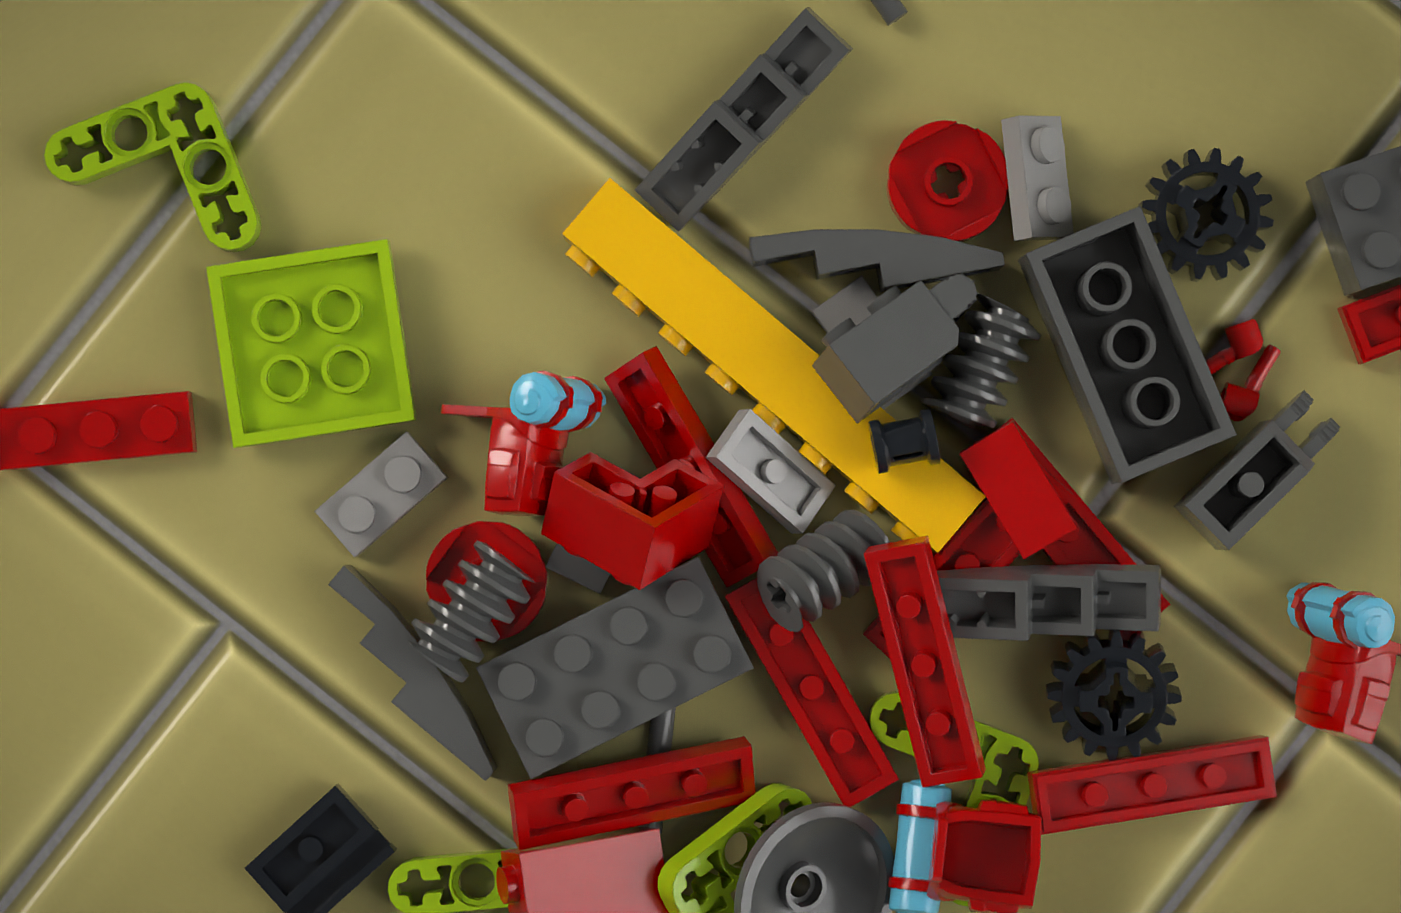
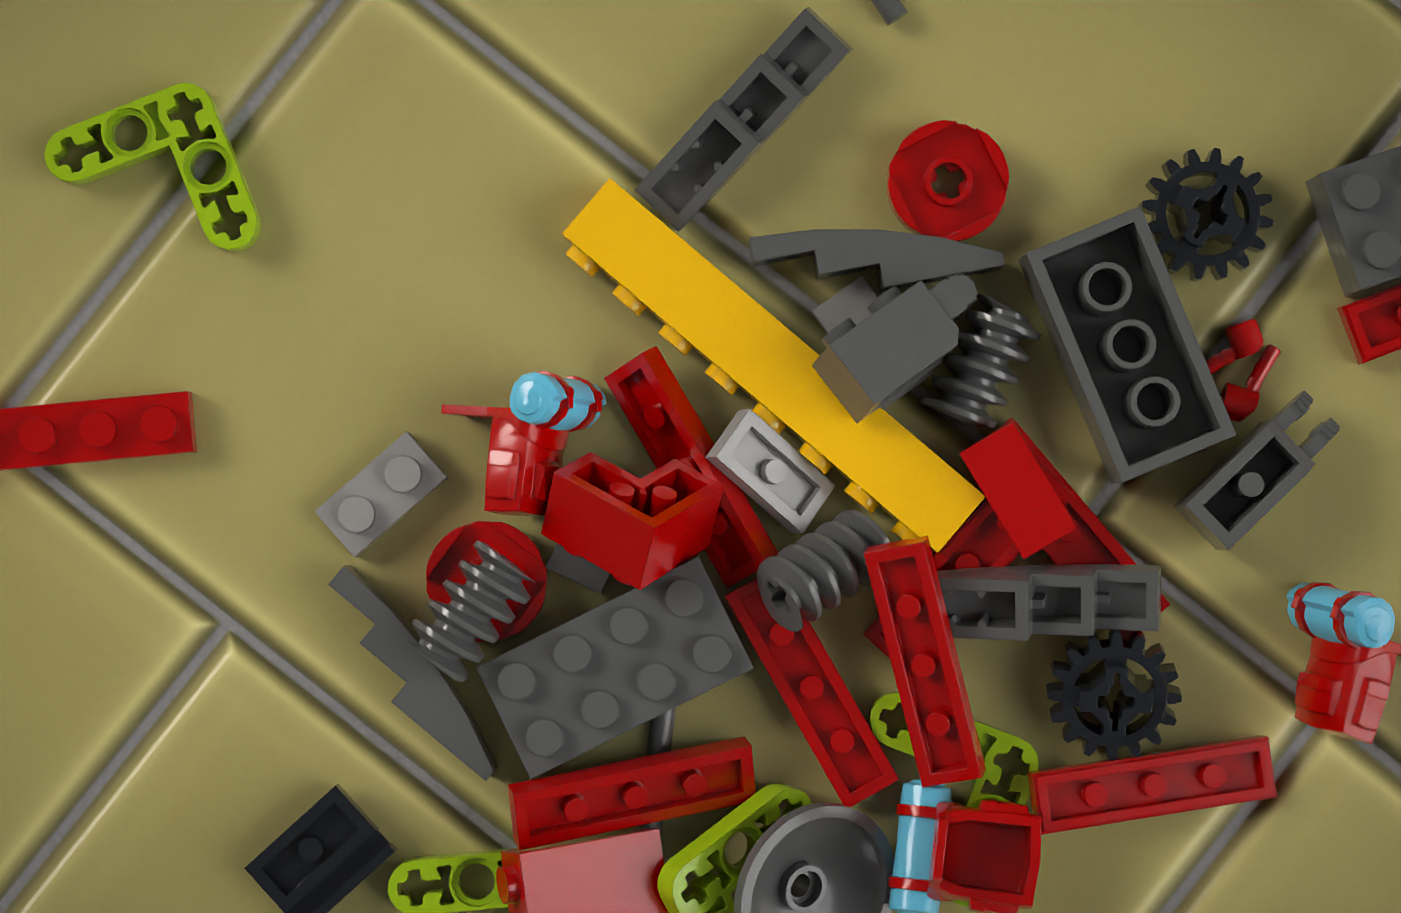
(311, 343): lime plate -> none
(904, 441): black bush -> none
(1037, 177): light grey plate -> none

